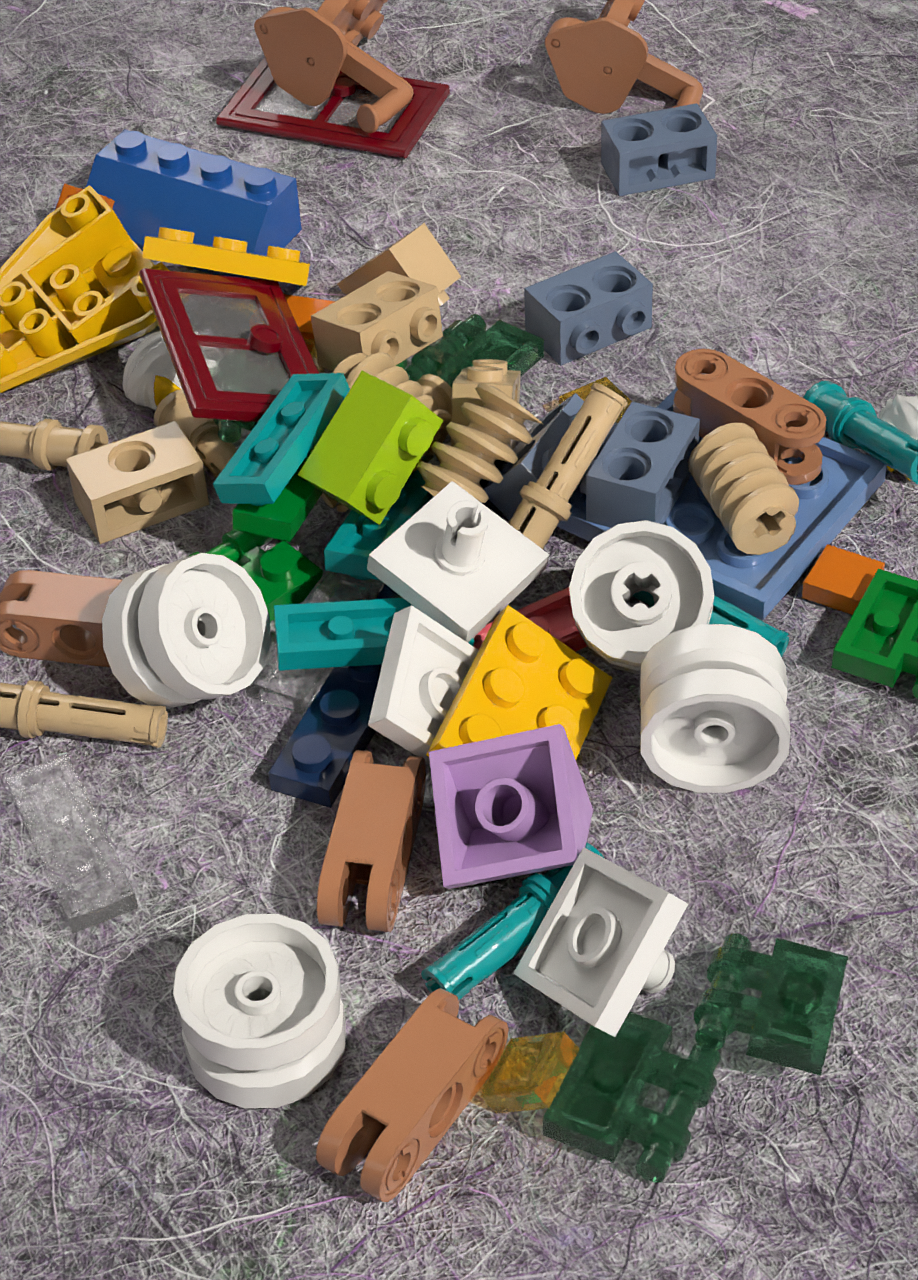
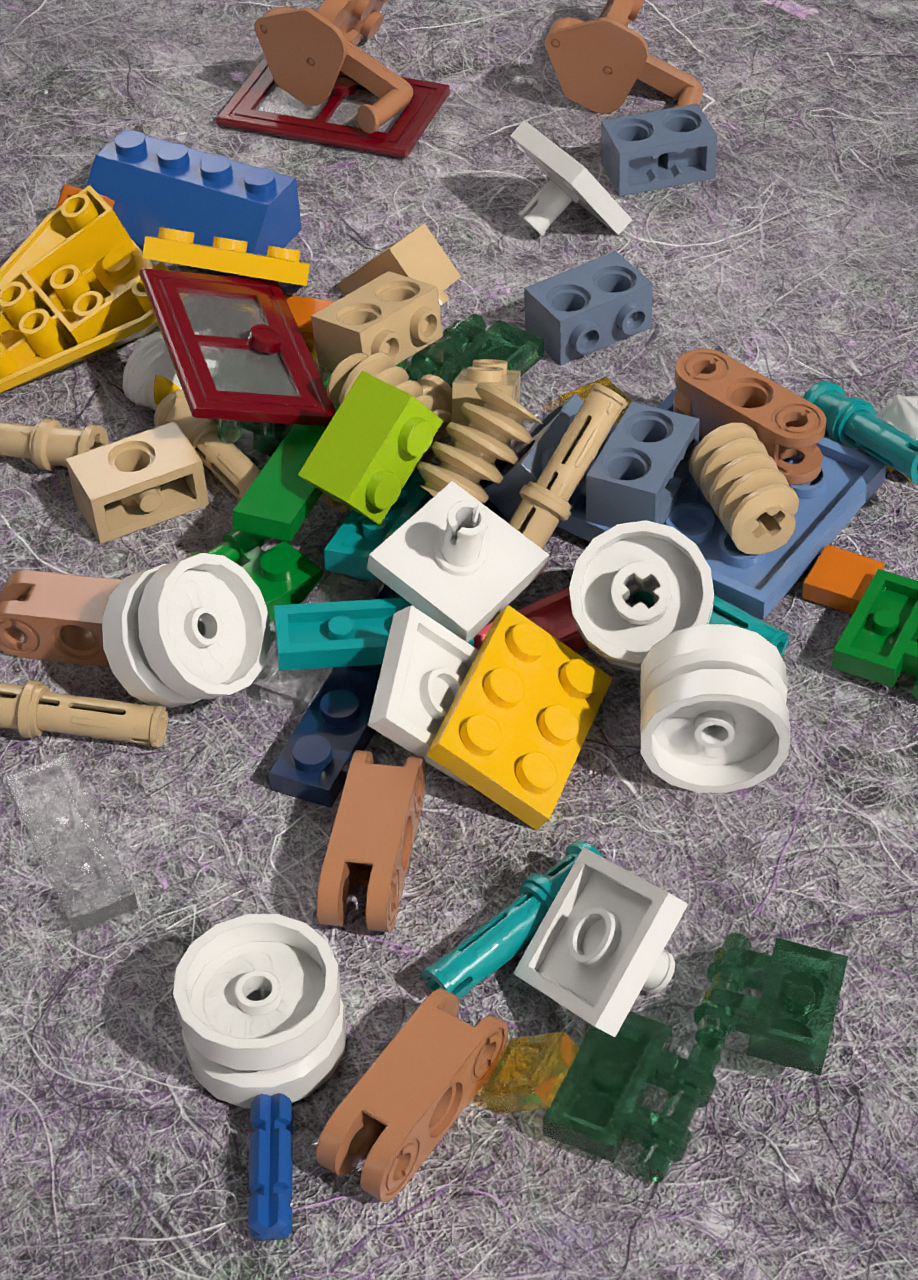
(270, 1167): none -> blue axle
(281, 439): teal plate -> none
(508, 806): lavender slope -> none
(566, 183): none -> white tile

